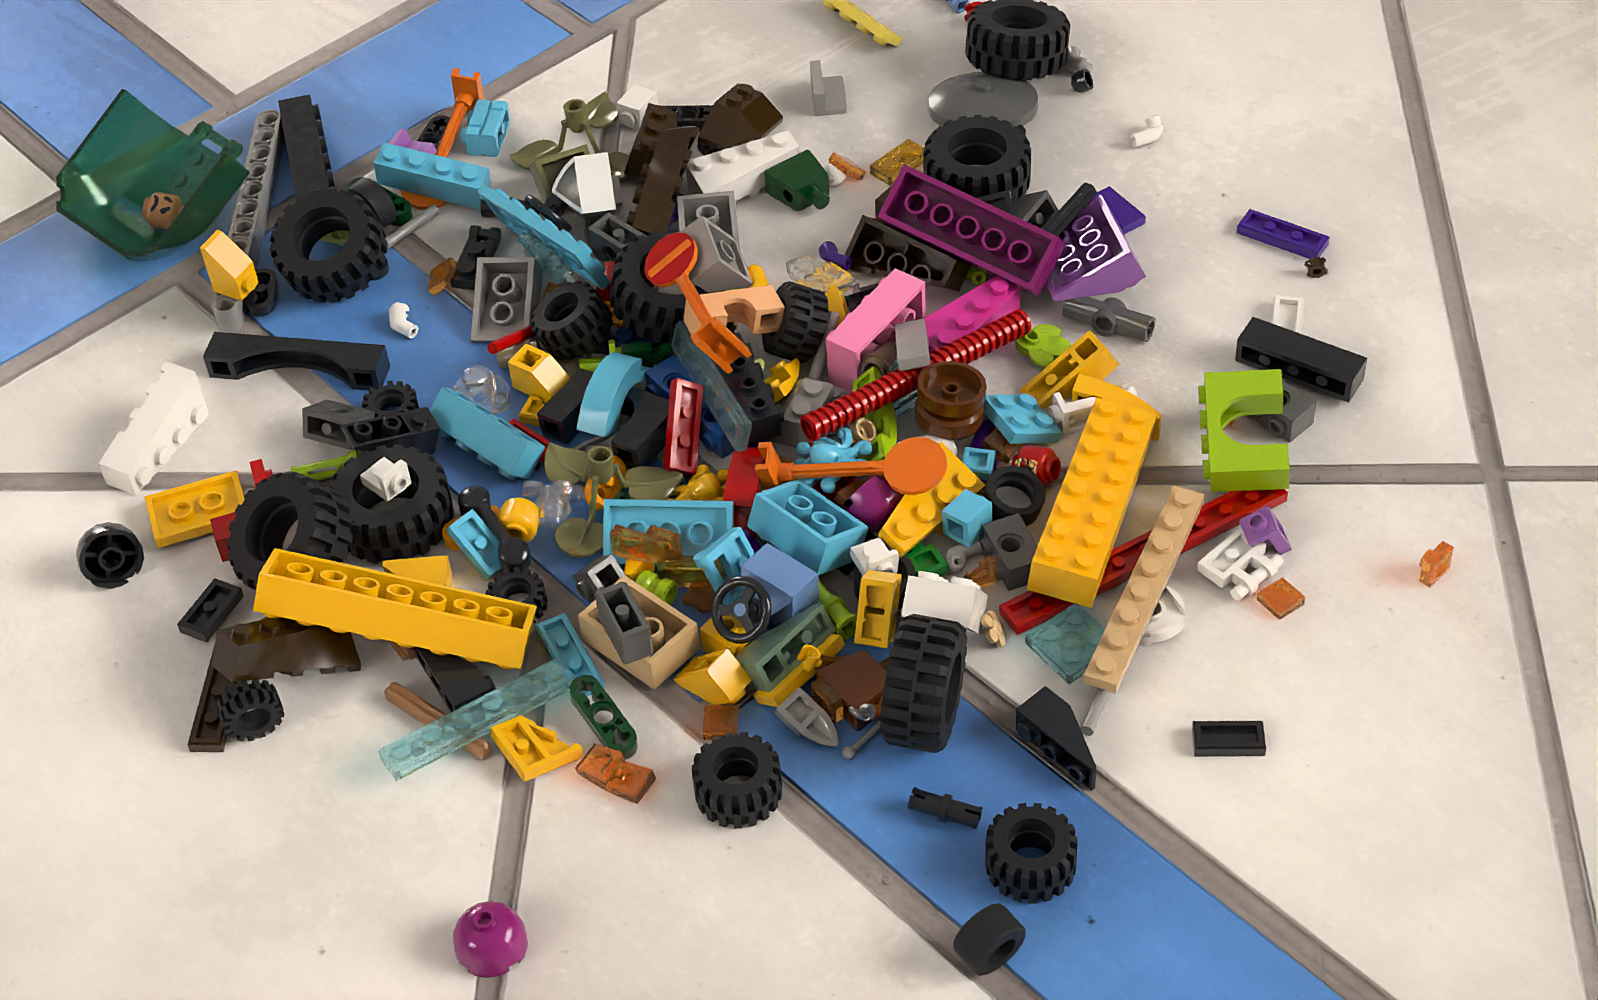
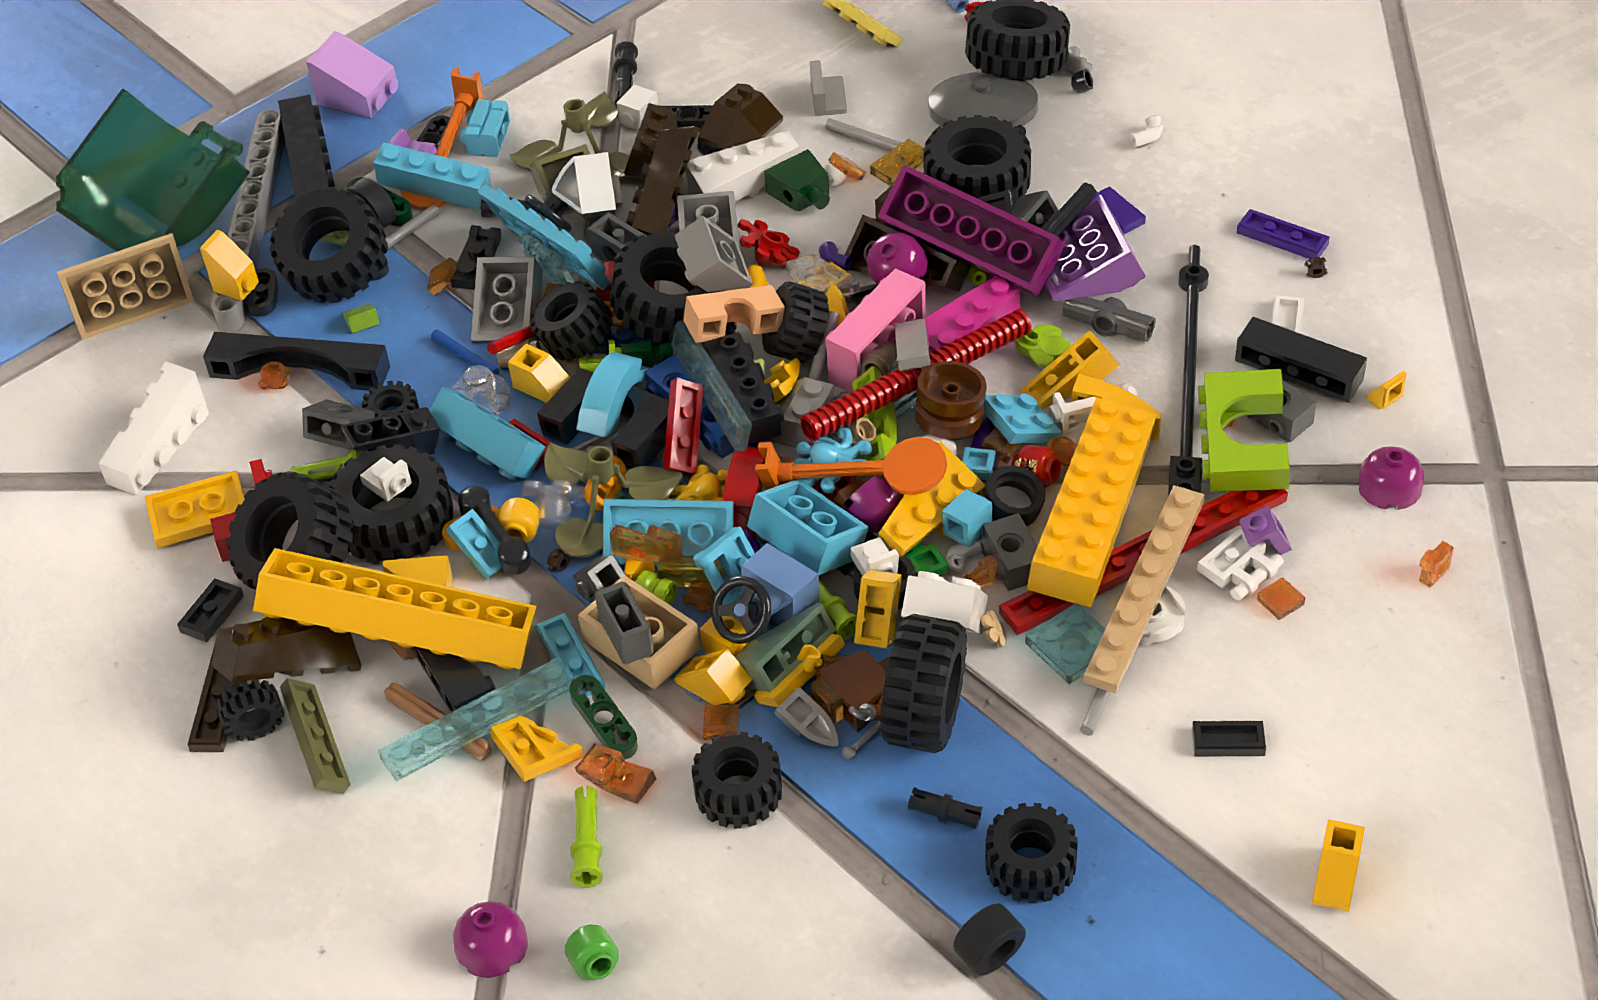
(109, 555): black cylinder -> none
(125, 286): none -> tan slope
(161, 209): medium nougat head -> none
(274, 376): none -> clear orange plate
(314, 736): none -> olive plate
(350, 77): none -> lavender slope
(361, 318): none -> lime slope
(398, 320): white arm -> none
(461, 351): none -> blue bar
(520, 583): black tyre -> none
(529, 411): yellow tile -> none
(557, 560): none -> dark brown piece
(586, 849): none -> lime pin
(591, 952): none -> bright green head
(625, 67): none -> black pin
(669, 265): orange piece -> none
(769, 245): none -> red animal
(861, 134): none -> light grey bar
(897, 252): none -> magenta cylinder
(1053, 729): black slope -> none
(1064, 448): none -> clear orange plate
(1184, 469): none -> black bar
(1338, 865): none -> yellow slope
(1389, 391): none -> yellow slope
(1391, 478): none -> magenta cylinder

